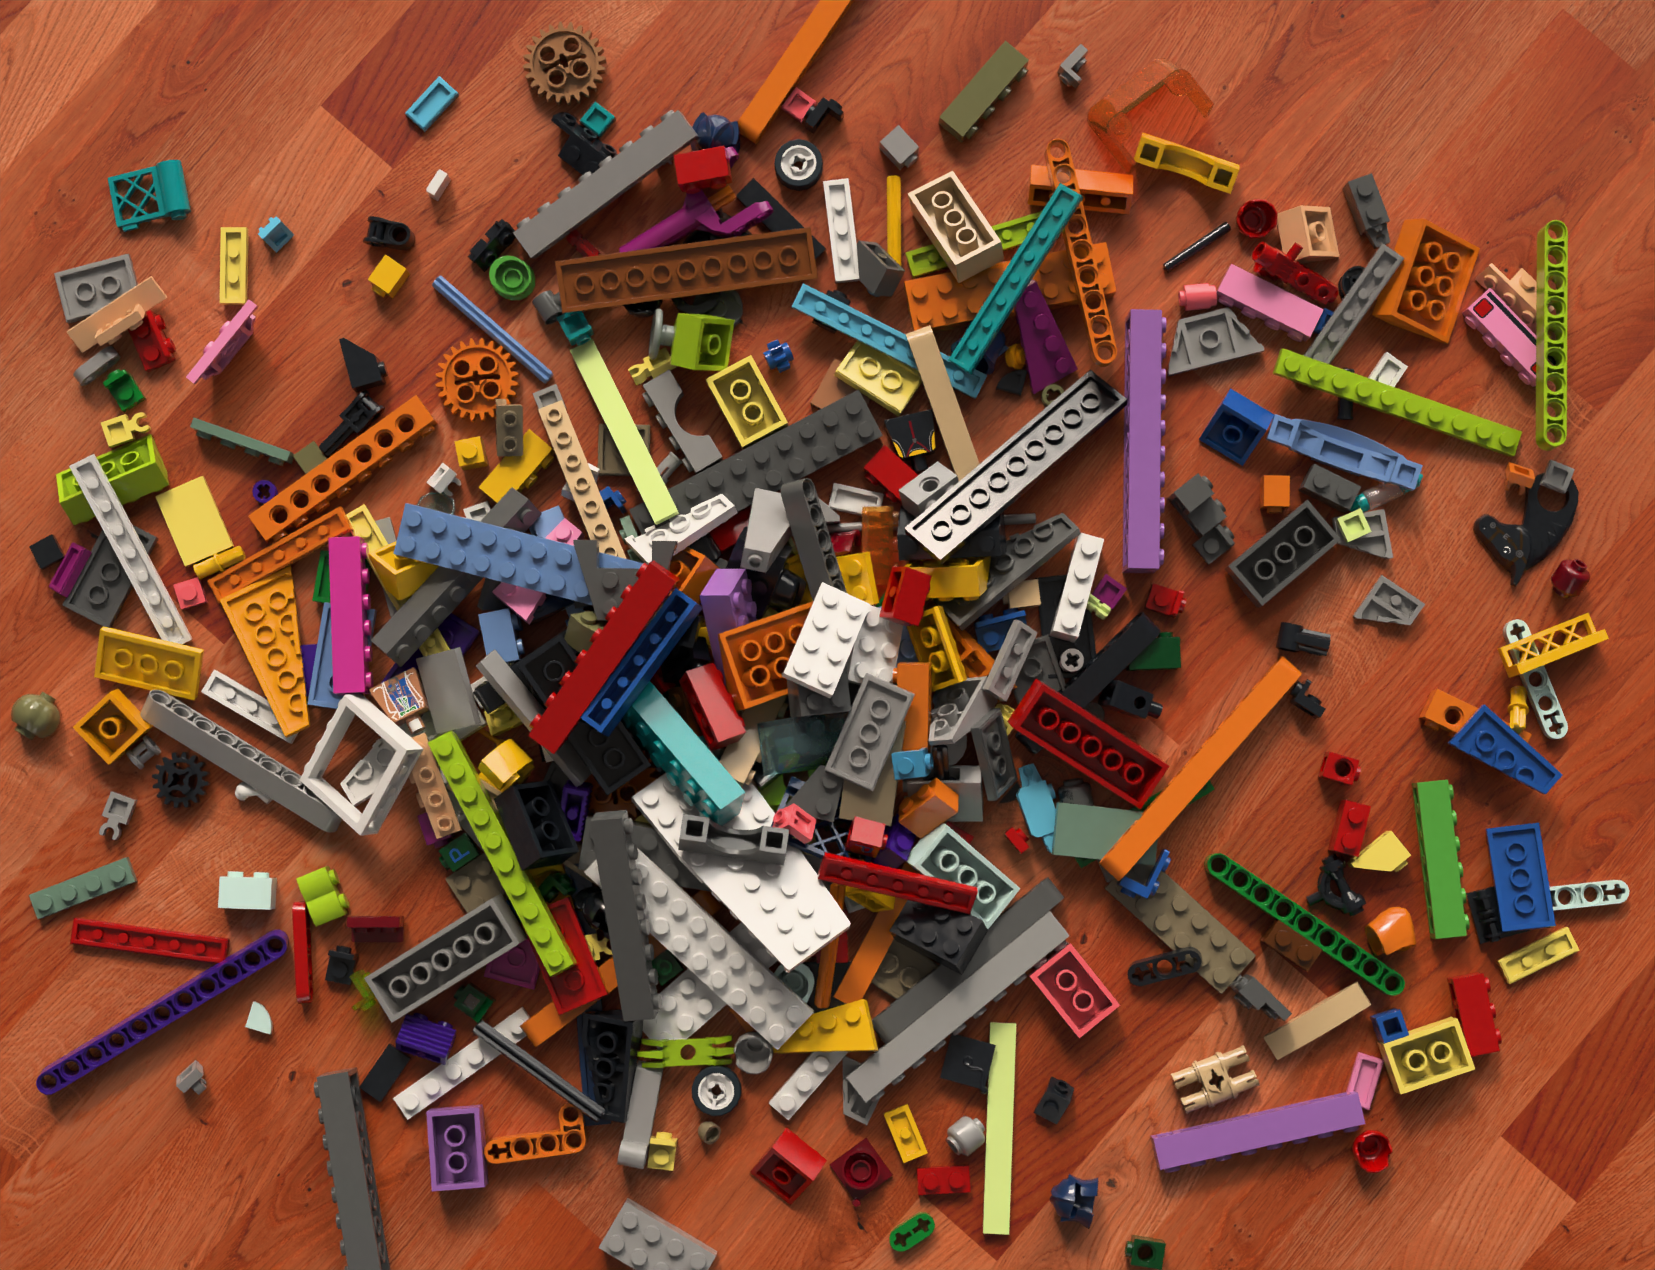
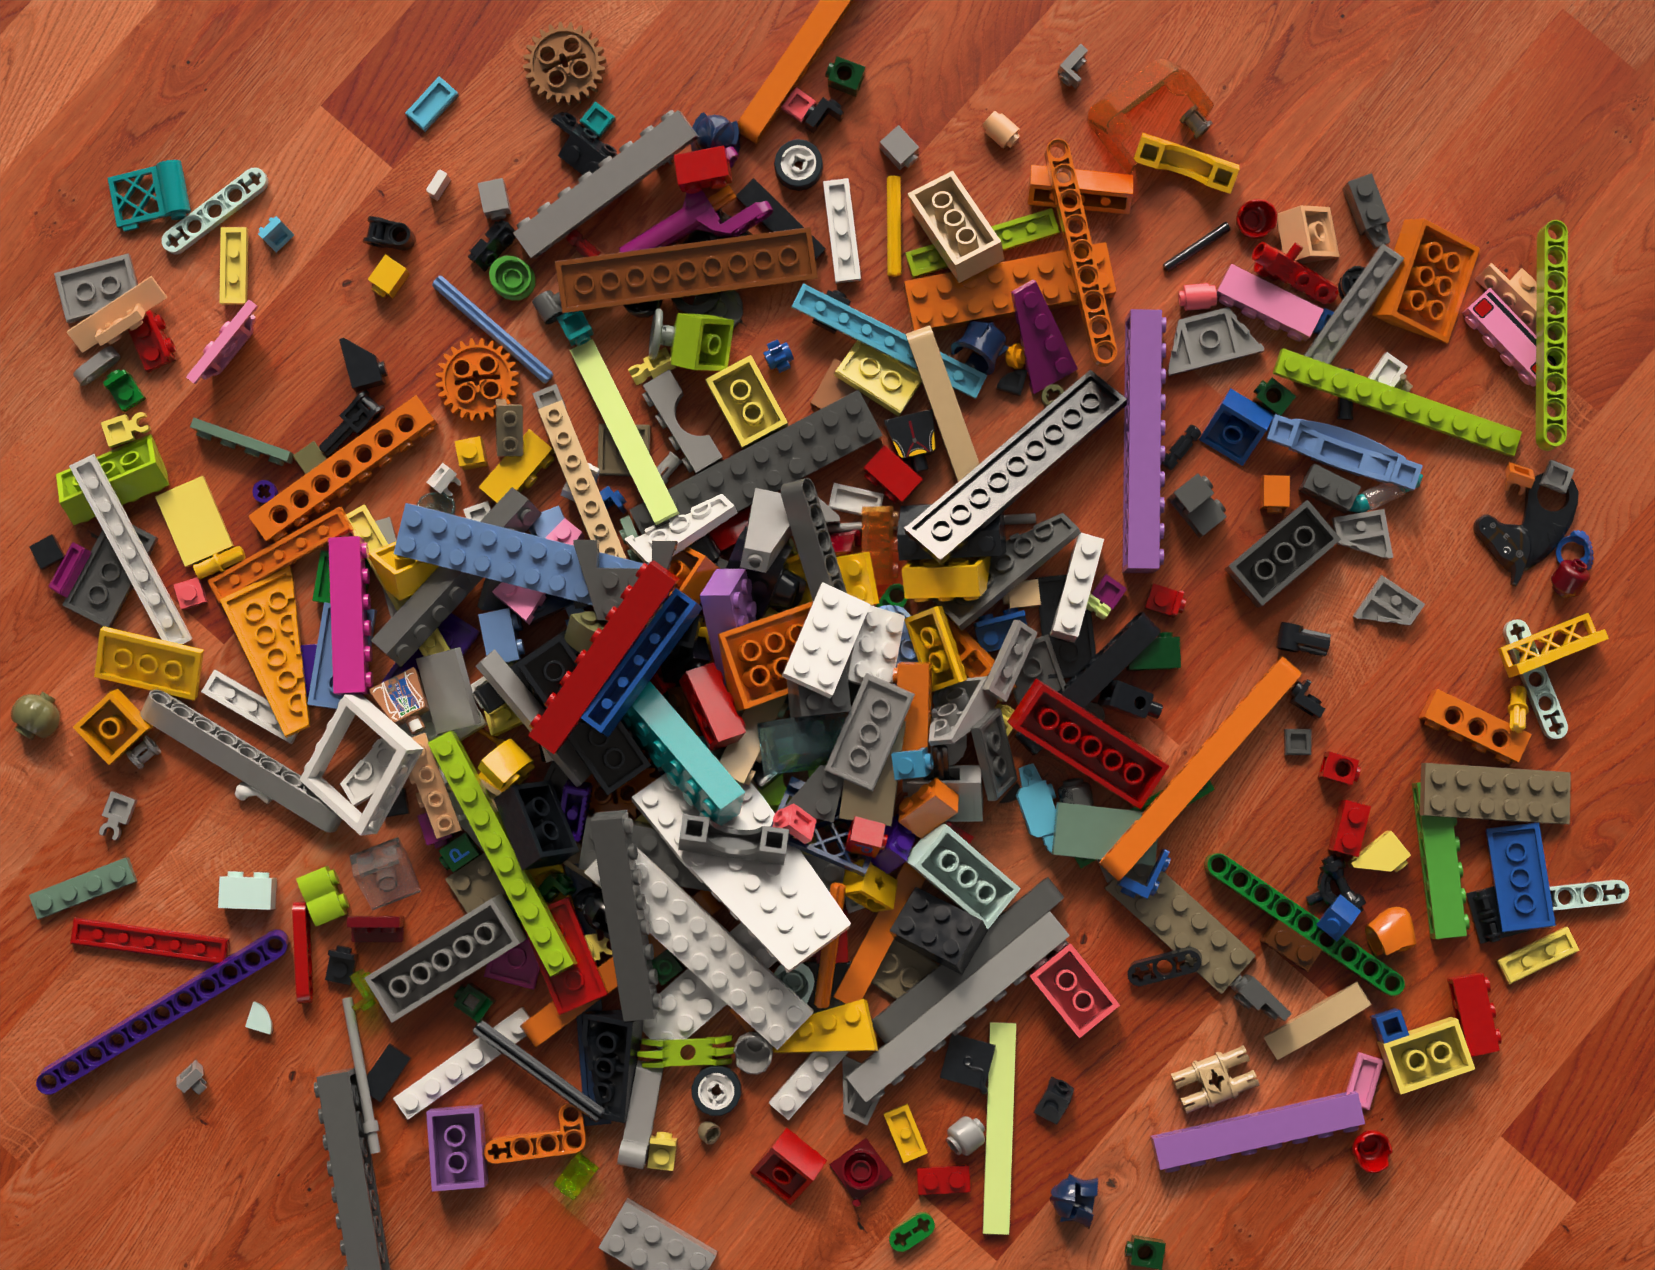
(171, 767): black gear -> none
(209, 223): none -> light aqua beam
(371, 1125): none -> light grey bar
(384, 873): none -> clear slope
(400, 805): none -> black tile
(426, 1038): dark purple brick -> none
(494, 199): none -> light grey brick
(576, 1176): none -> clear neon green bracket
(848, 86): none -> dark green brick
(877, 269): dark grey slope -> none
(897, 883): red tile -> none
(905, 596): red brick -> none
(927, 488): light grey brick -> none
(983, 92): olive brick -> none
(1001, 130): none -> light nougat brick
(1015, 278): teal tile -> none
(1017, 839): red plate -> none
(1063, 658): light grey bush -> none
(1181, 447): none -> black axle
(1196, 121): none -> dark grey bush
(1214, 543): dark grey bracket -> none
(1285, 397): none -> dark green brick
(1297, 741): none -> dark grey tile
(1338, 917): none -> blue brick
(1353, 525): yellowish green plate -> none
(1403, 384): none -> dark tan hand
(1495, 793): none -> dark tan plate
(1502, 748): blue wing -> none
(1582, 539): none -> blue piece

